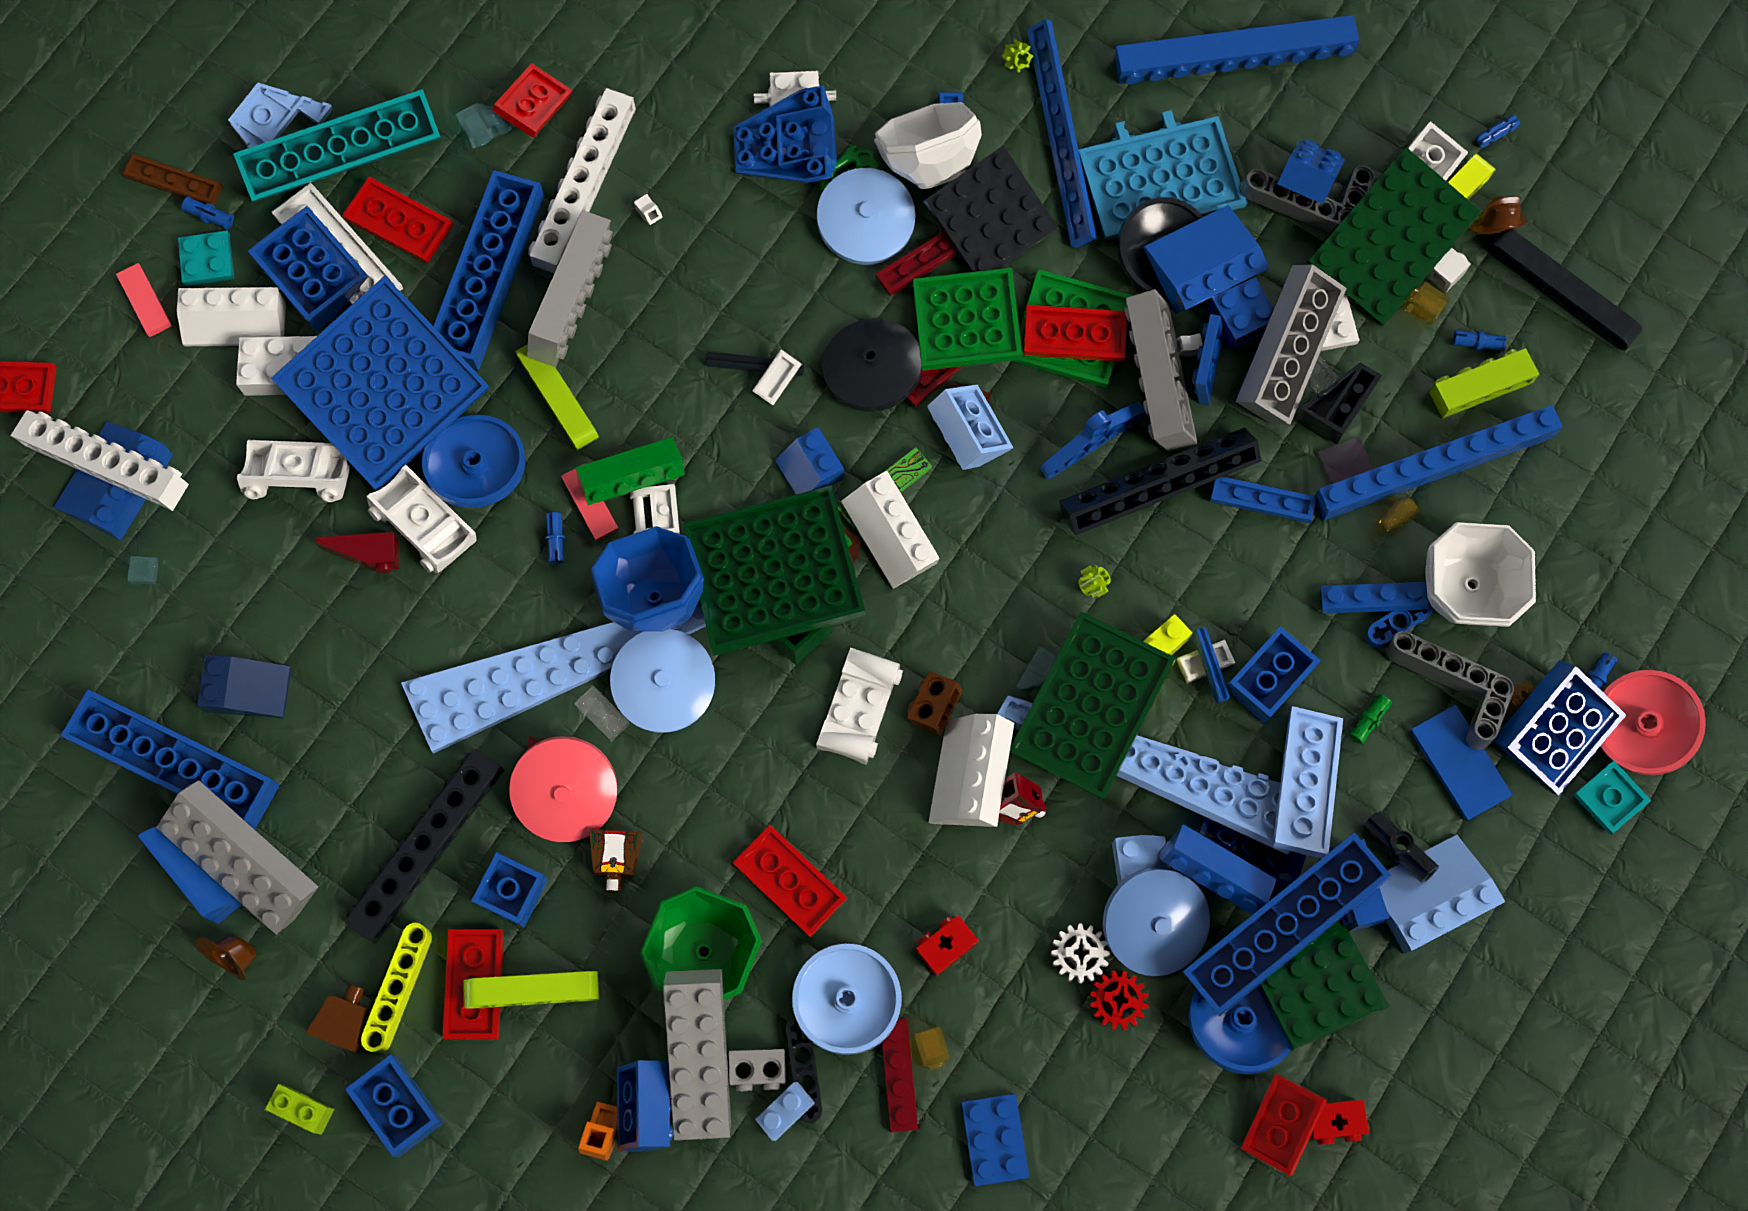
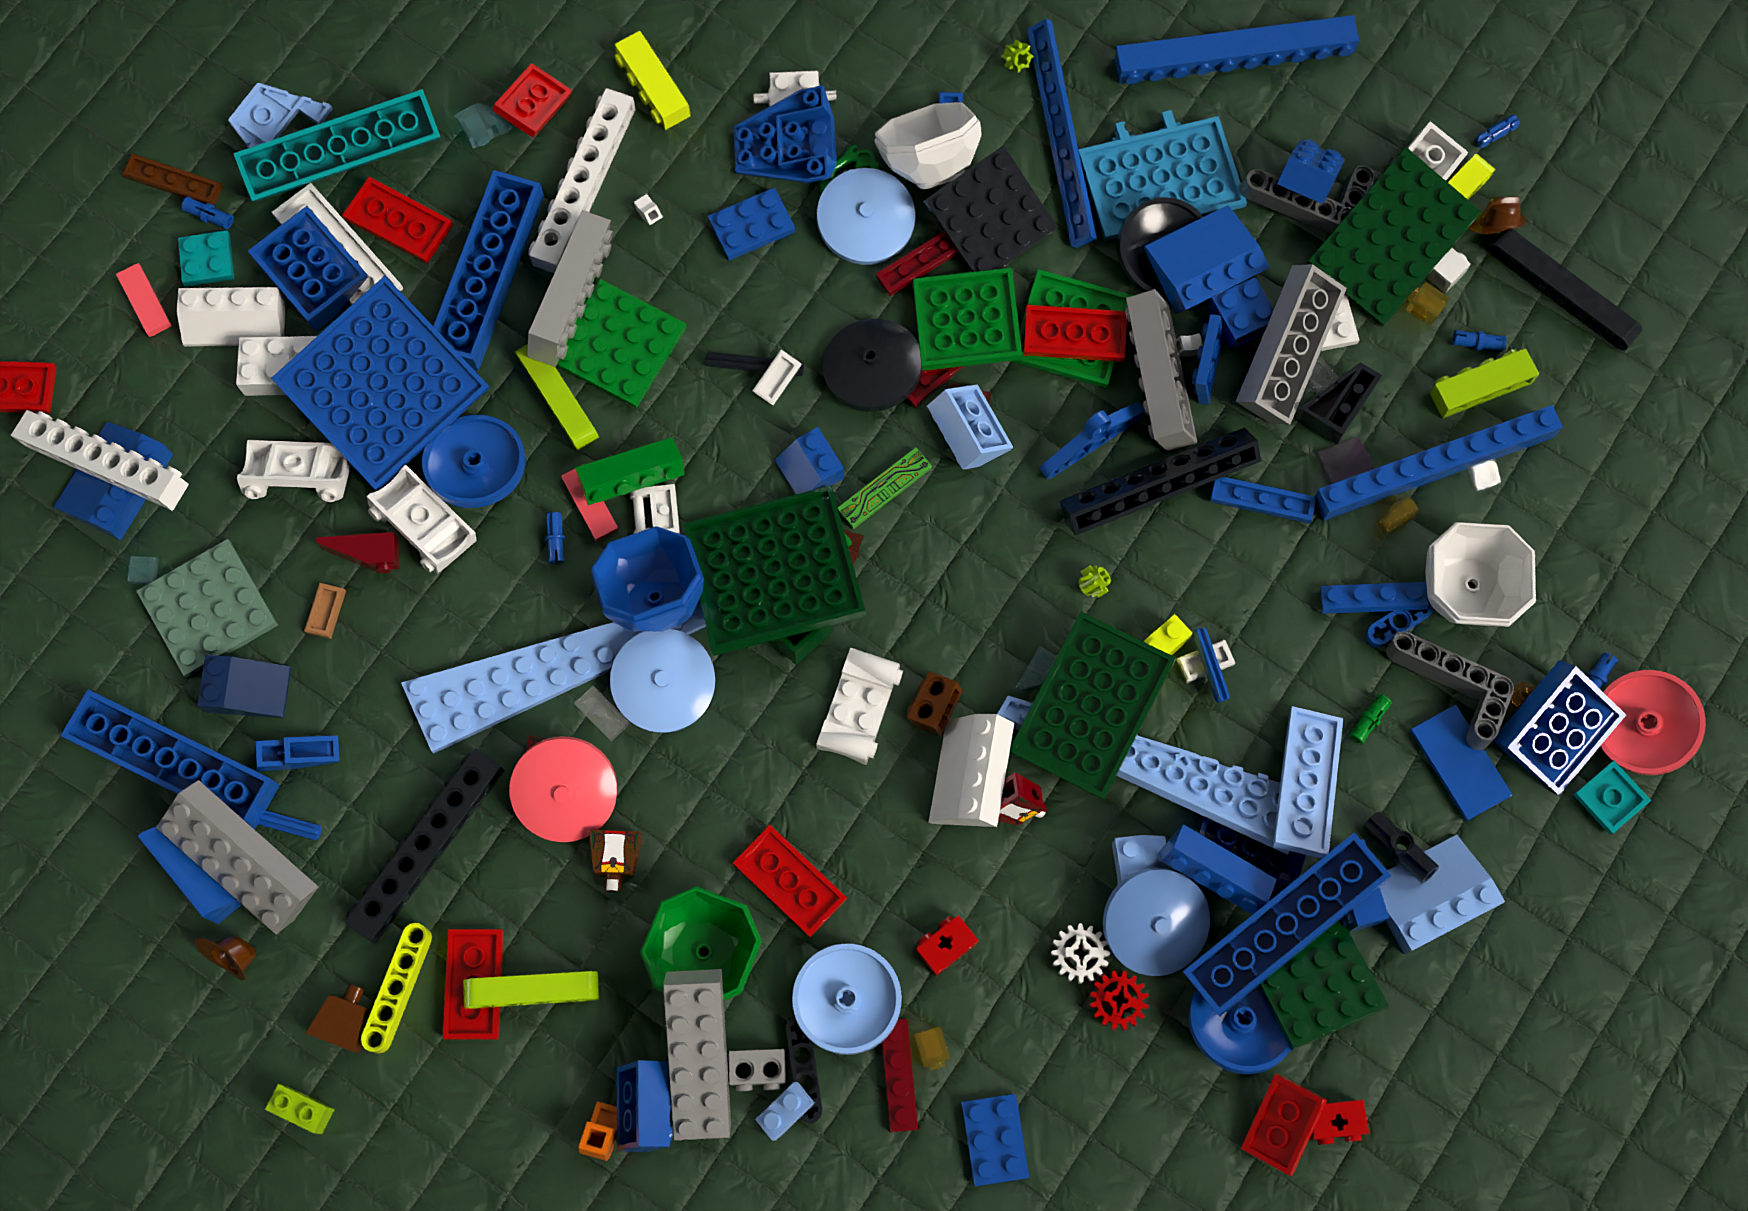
(207, 607): none -> sand green plate
(290, 825): none -> blue axle
(296, 752): none -> blue slope
(325, 610): none -> medium nougat tile
(394, 1106): blue brick -> none
(510, 890): blue brick -> none
(620, 343): none -> green plate
(652, 80): none -> neon yellow brick
(751, 224): none -> blue plate
(890, 530): white slope -> none
(1272, 674): blue brick -> none
(1484, 474): none -> clear plate

